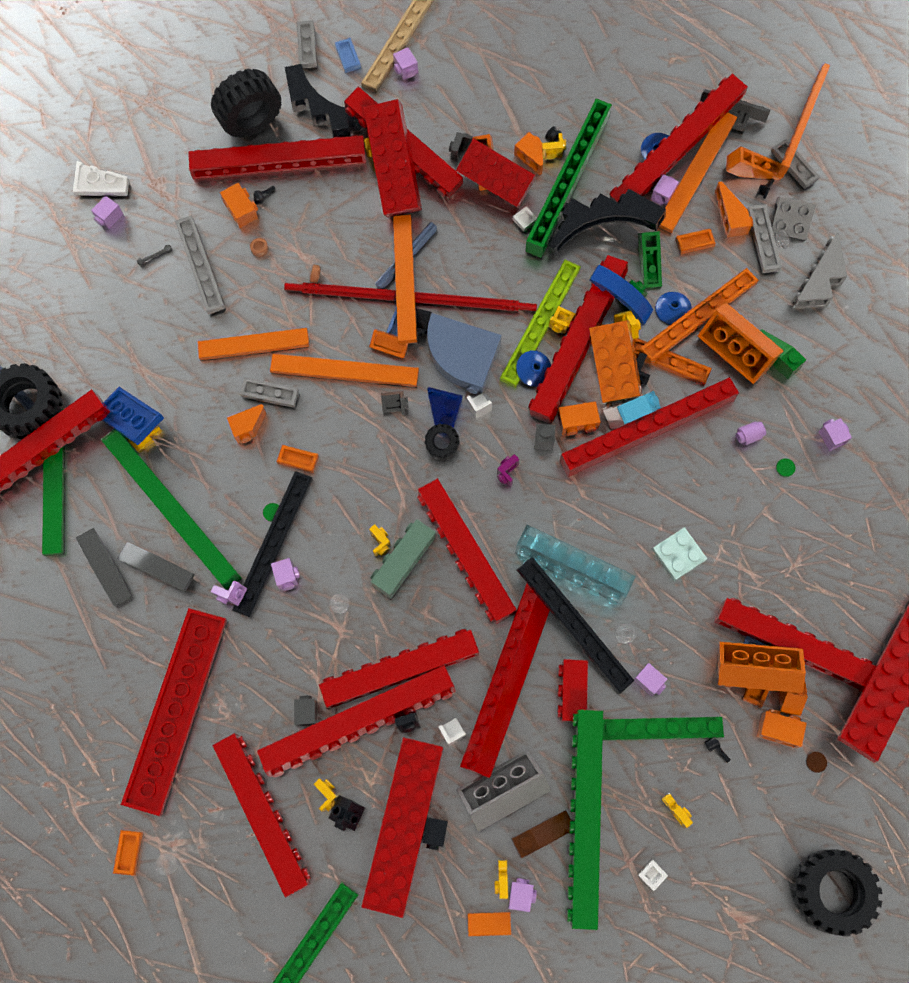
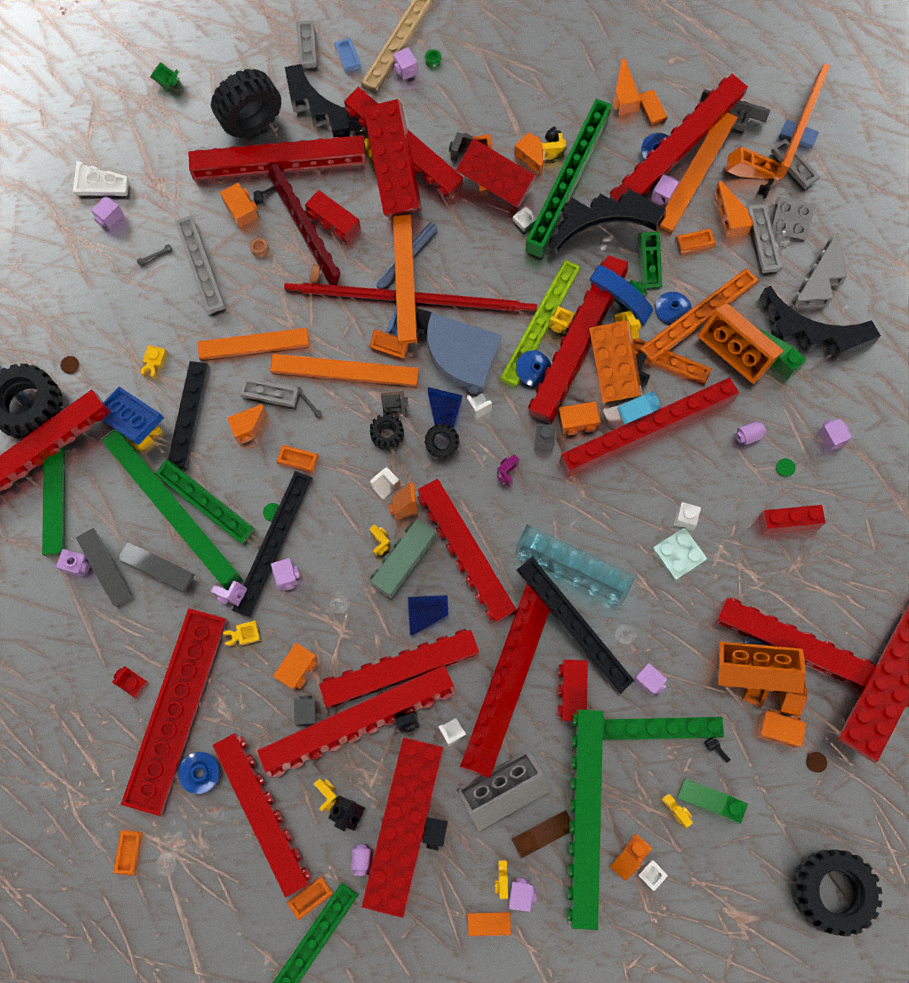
(69, 364): none -> reddish brown piece
(73, 563): none -> lavender brick
(129, 681): none -> red bracket
(153, 358): none -> yellow plate
(165, 76): none -> green bracket
(188, 414): none -> black plate
(188, 772): none -> blue dish
(205, 501): none -> green plate
(245, 634): none -> yellow plate
(296, 667): none -> orange brick
(304, 225): none -> dark red plate
(310, 898): none -> orange tile
(317, 413): none -> dark grey hinge
(332, 216): none -> red brick
(361, 860): none -> lavender brick
(384, 483): none -> white panel
(386, 421): none -> black tyre
(404, 503): none -> orange slope
(426, 611): none -> clear blue wing
(433, 58): none -> green tile
(626, 95): none -> orange slope
(630, 857): none -> orange slope
(652, 107): none -> orange tile
(687, 516): none -> white brick
(713, 801): none -> green slope
(792, 519): none -> red brick
(808, 138): none -> medium blue tile
(813, 334): none -> black arch

